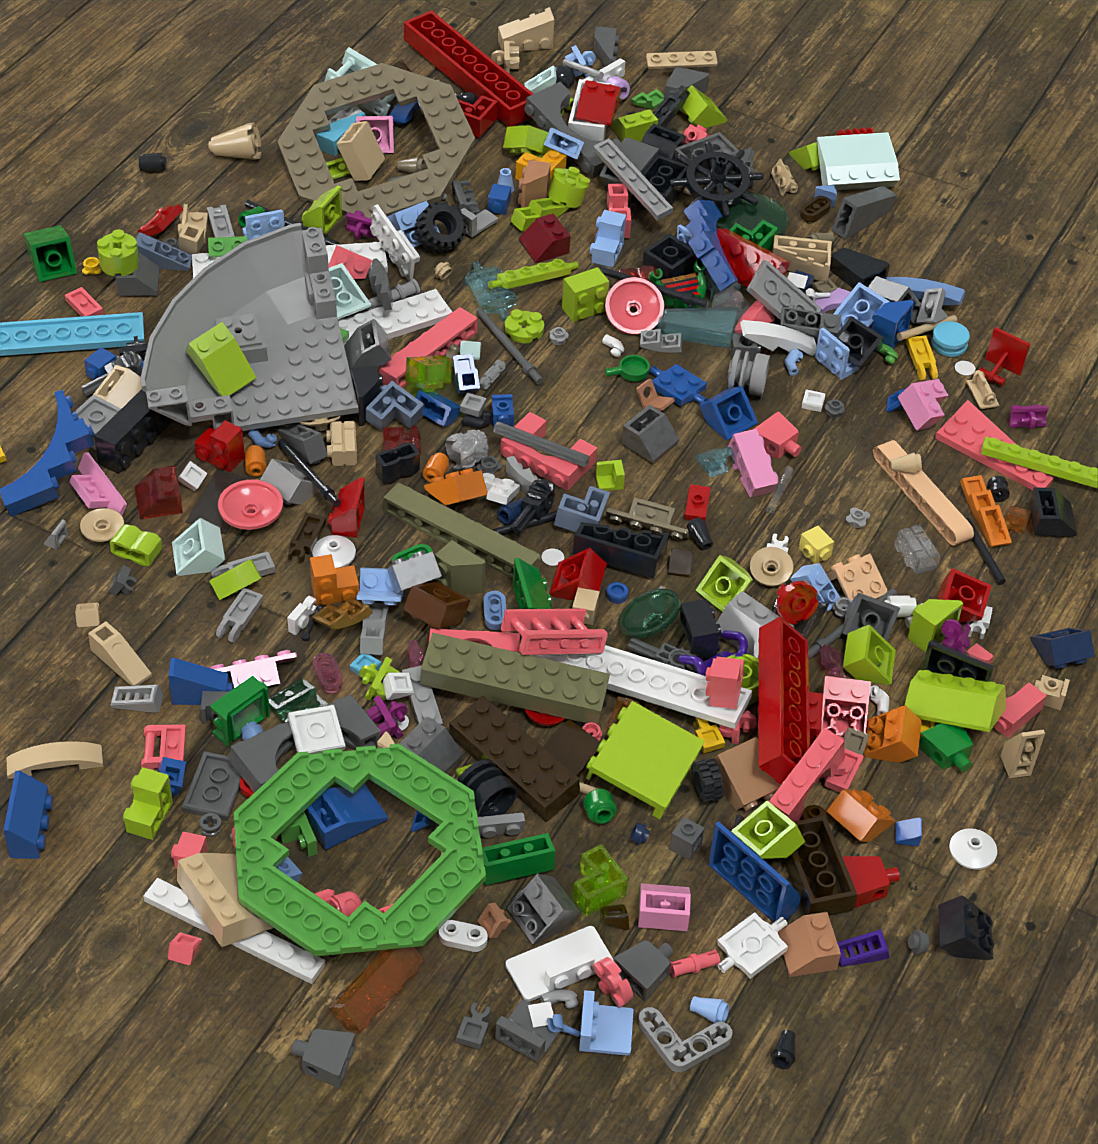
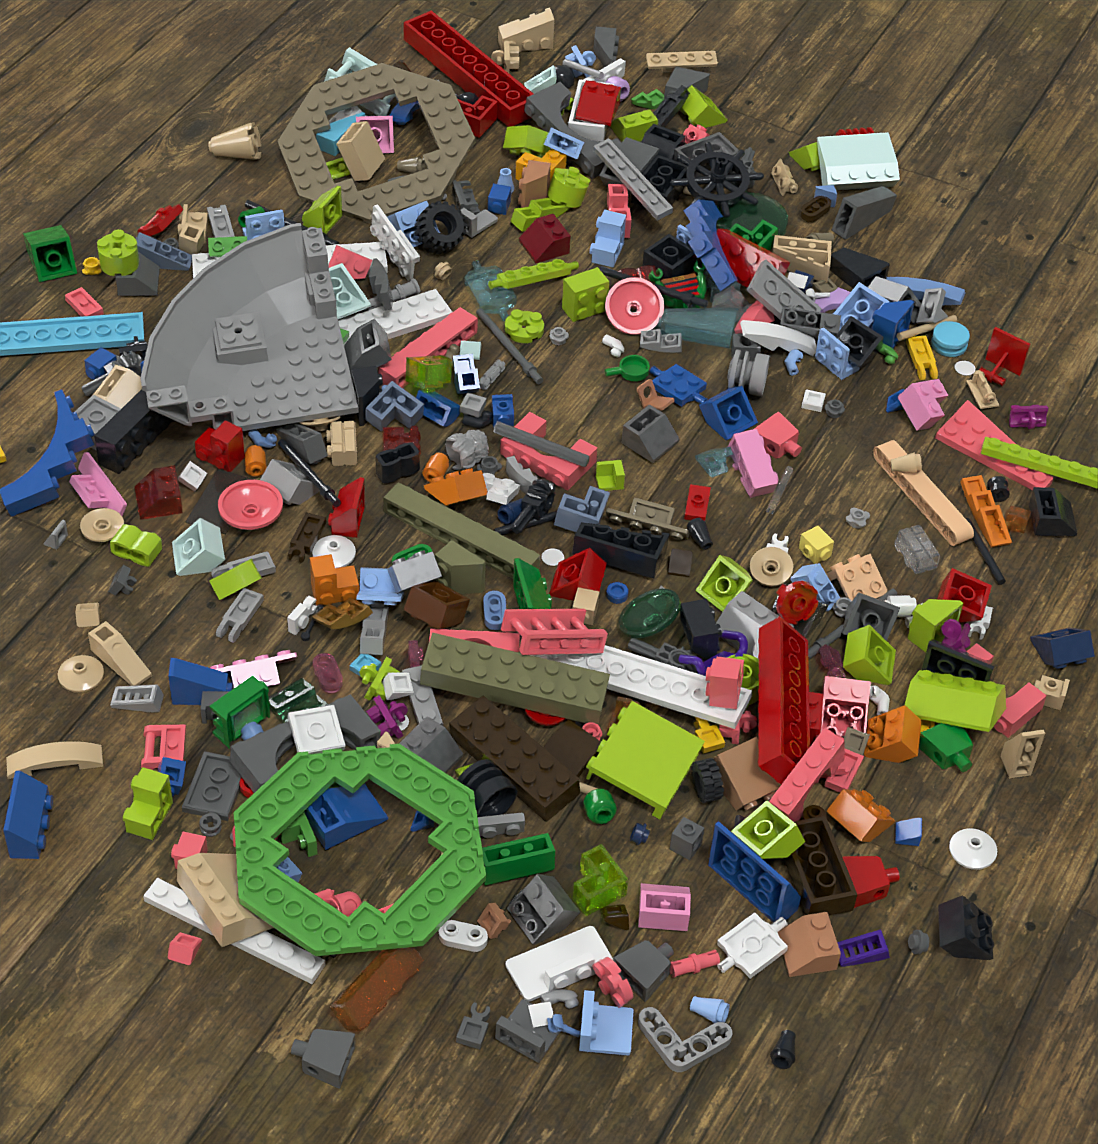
(80, 673): none -> tan dish
(152, 162): black brick -> none
(221, 360): lime slope -> none
(359, 224): magenta hips -> none

